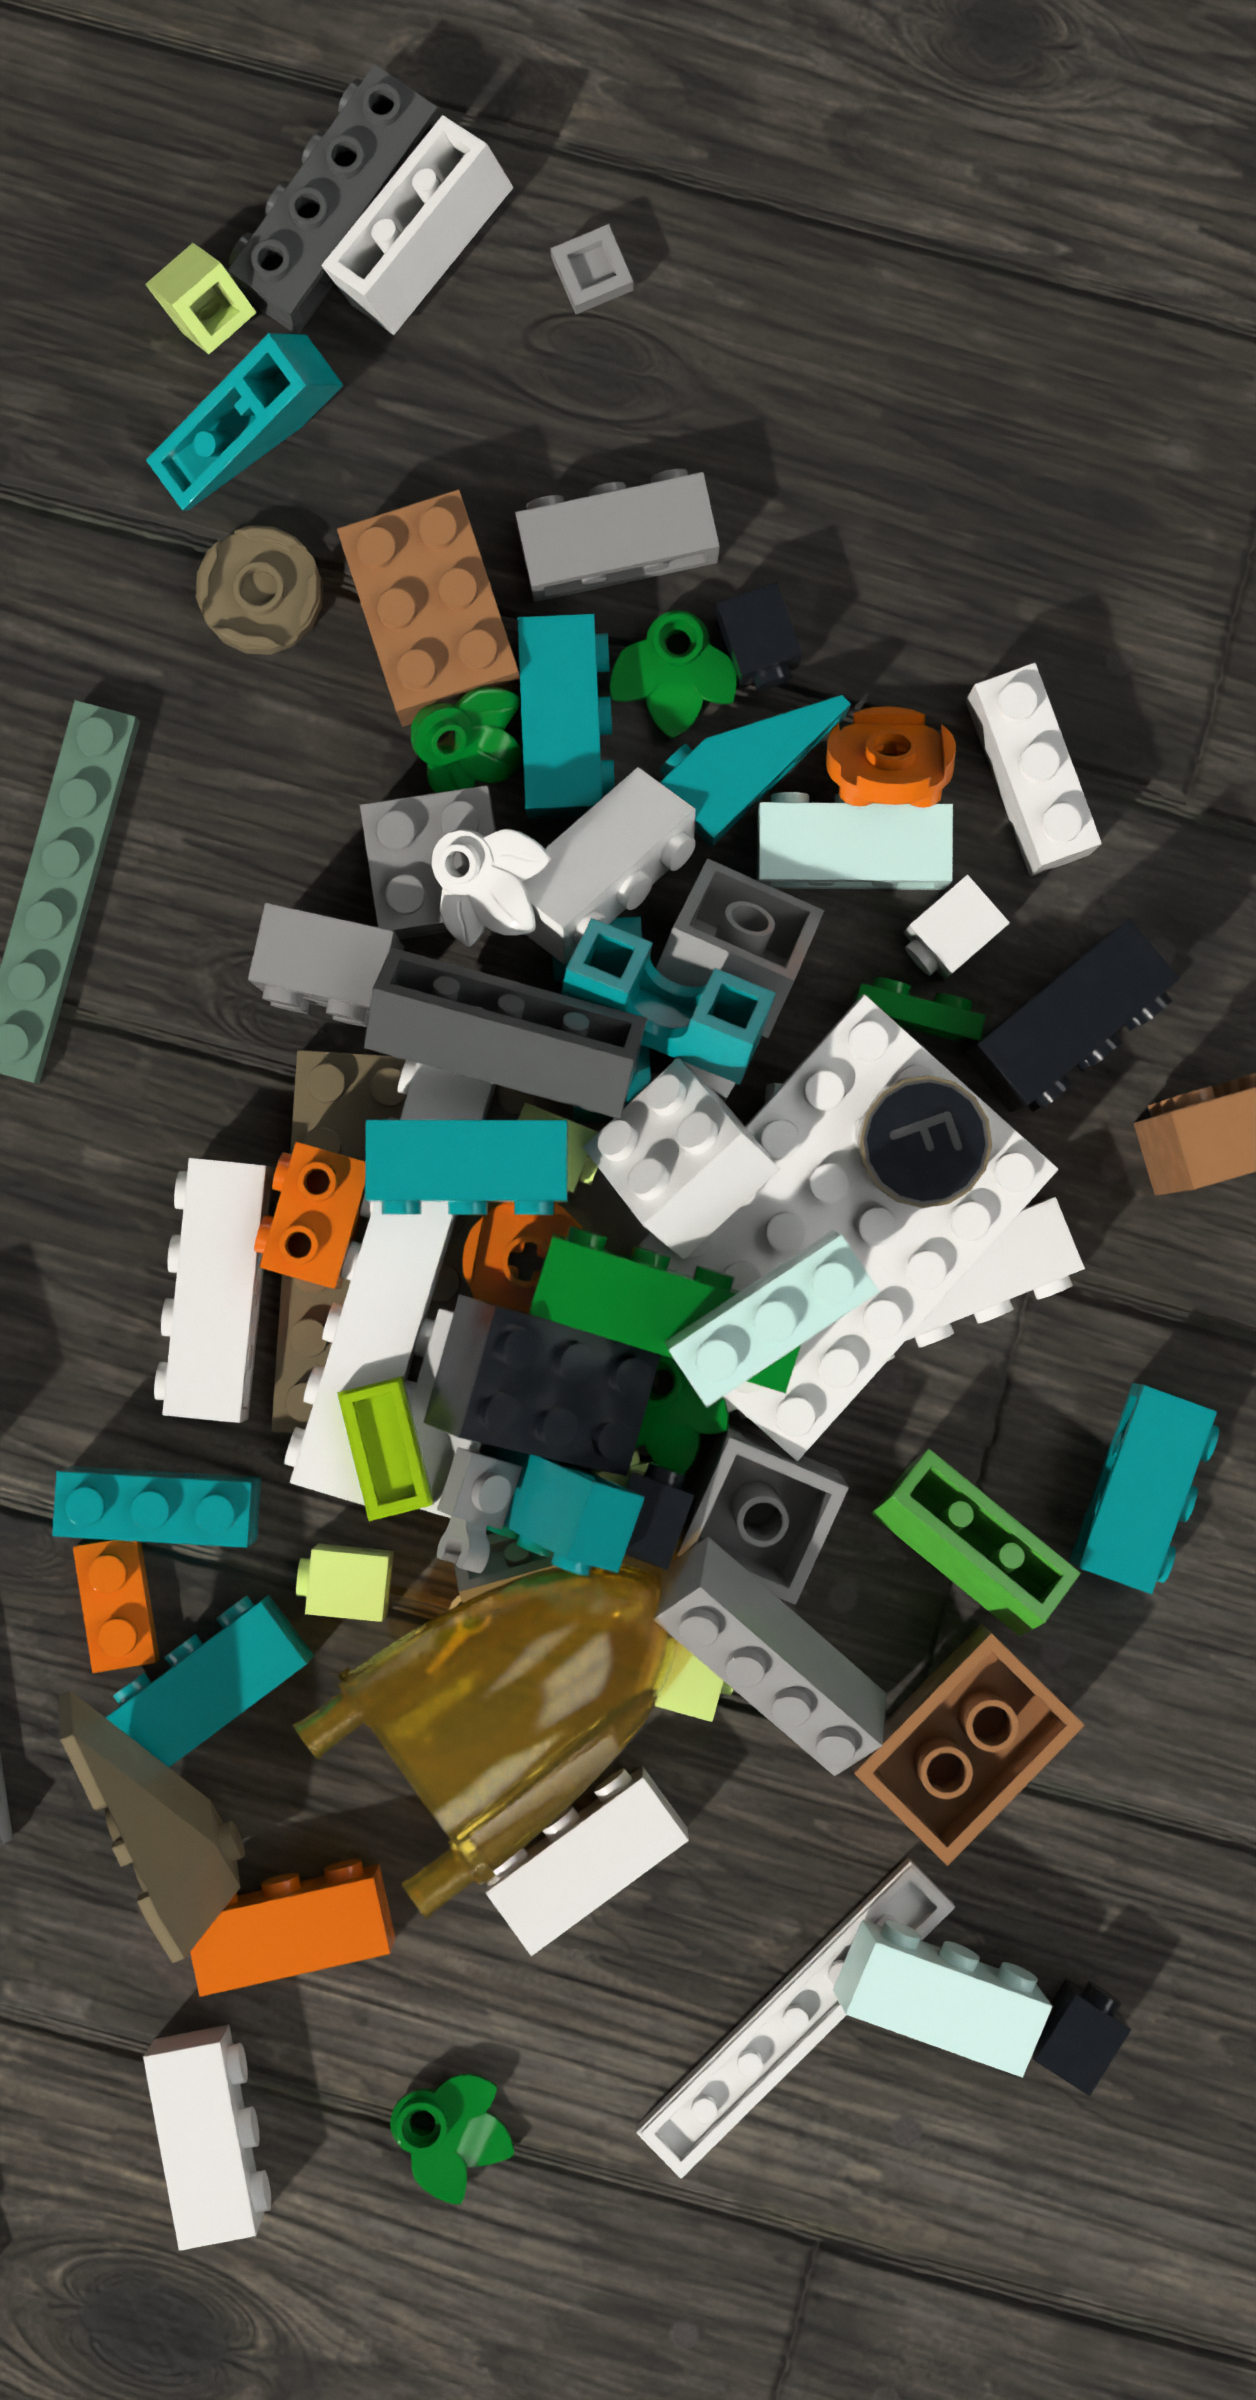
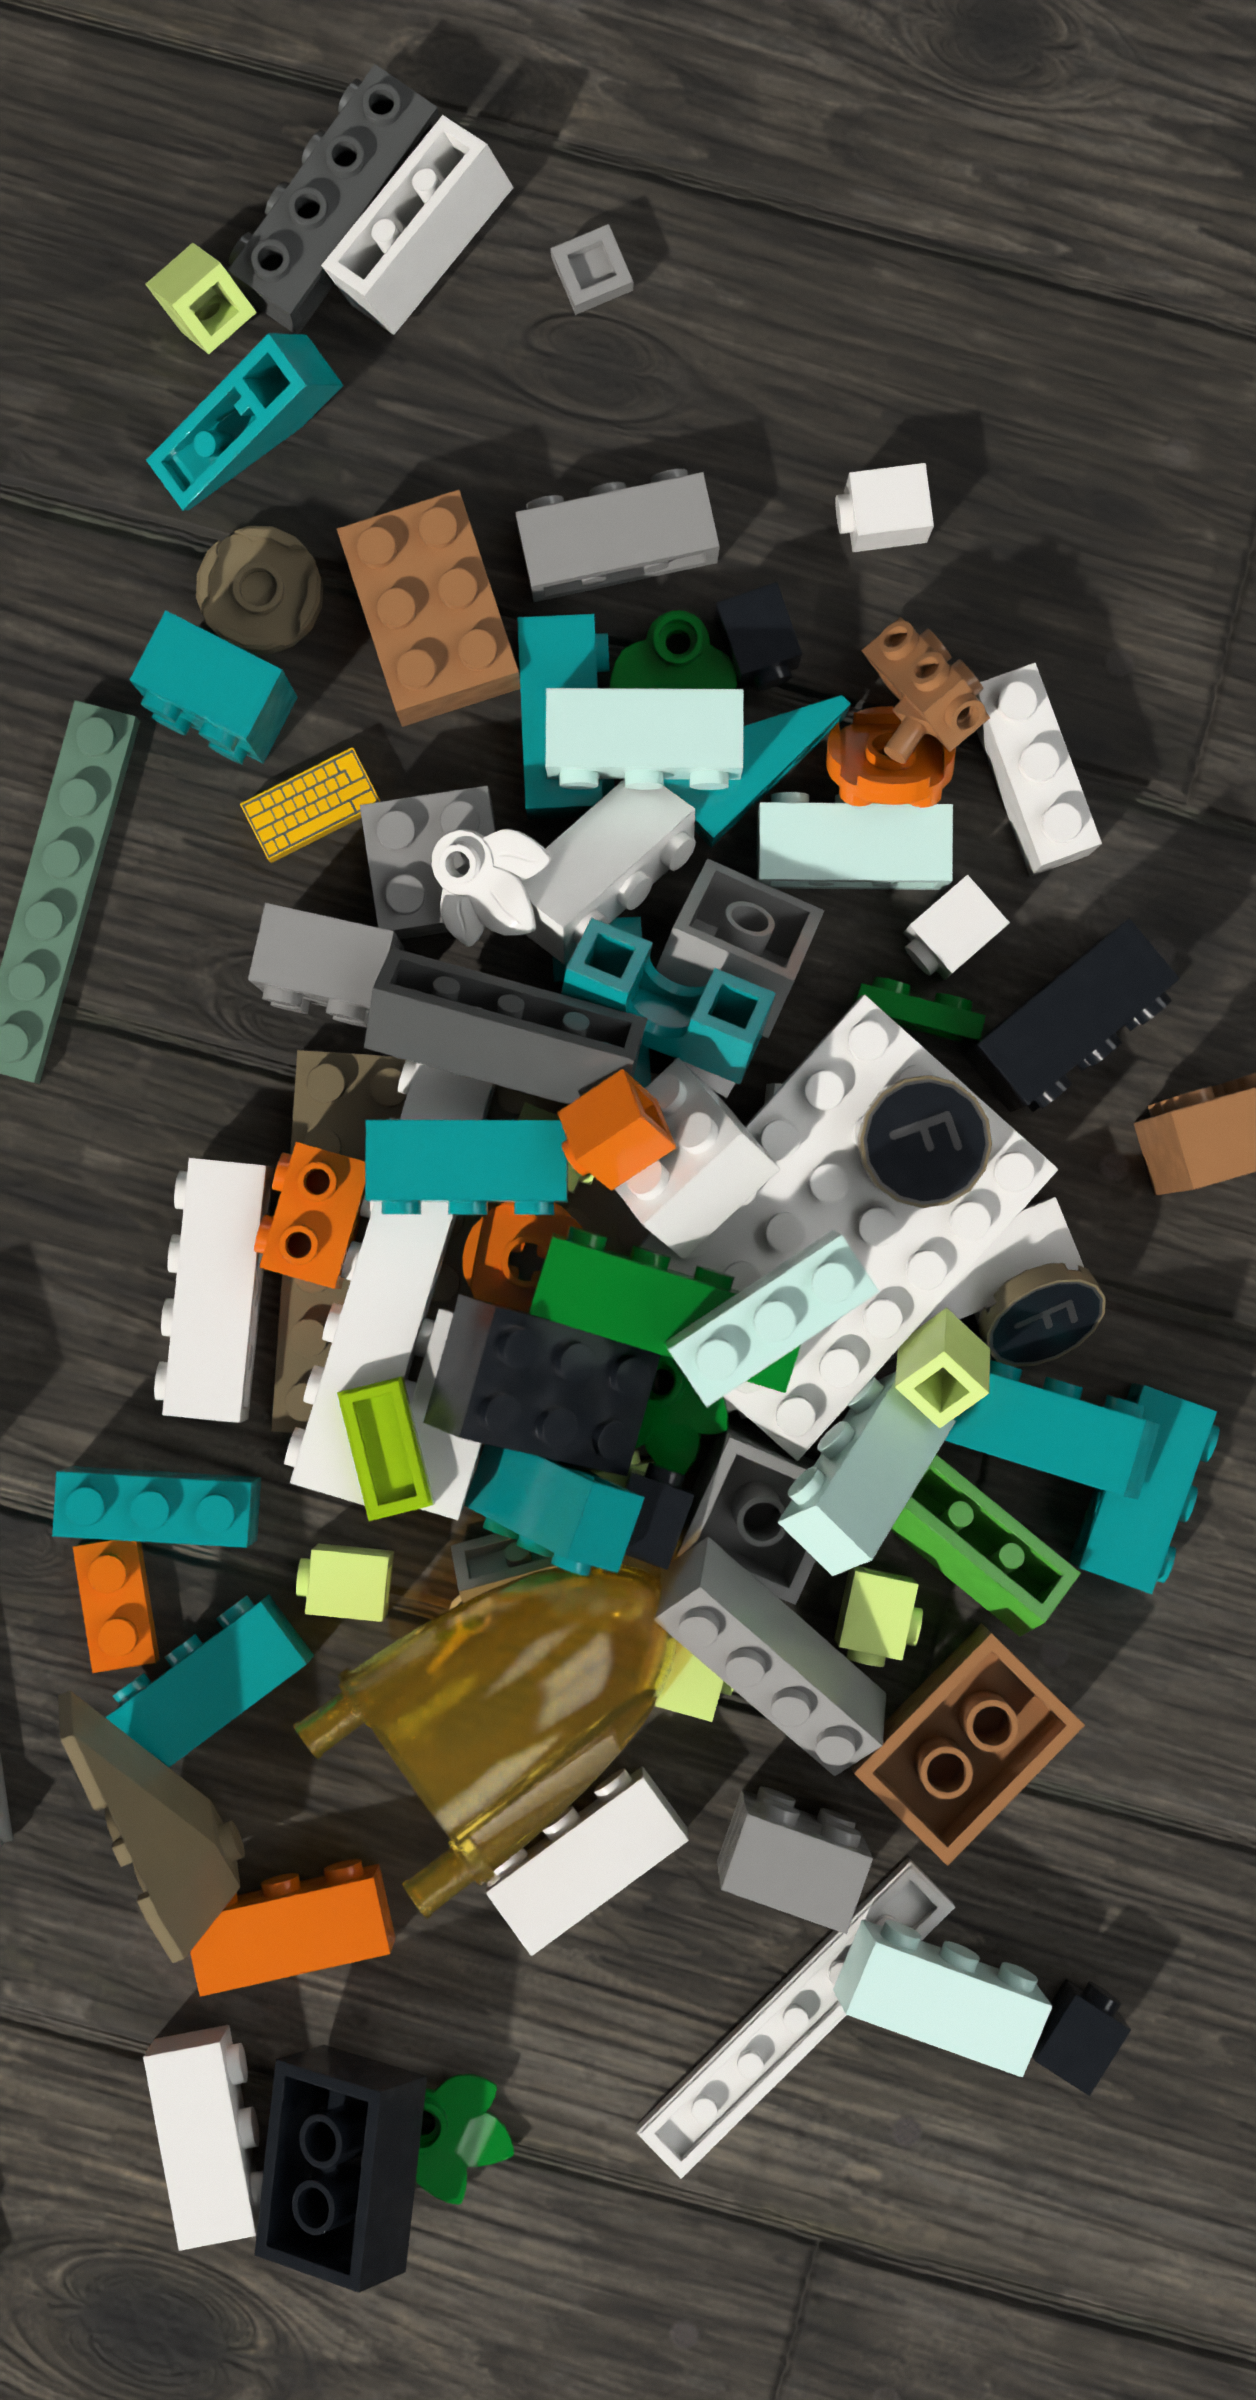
(214, 688): none -> teal brick
(309, 805): none -> yellow tile
(340, 2167): none -> black brick
(474, 1497): light grey plate -> none
(477, 741): green plate -> none
(615, 1131): none -> orange brick
(644, 736): none -> light aqua brick
(794, 1859): none -> light grey brick
(862, 1477): none -> light aqua brick
(878, 1616): none -> yellowish green brick
(886, 507): none -> white brick
(930, 691): none -> medium nougat brick
(943, 1368): none -> yellowish green brick
(1042, 1314): none -> tile
(1060, 1432): none -> teal brick

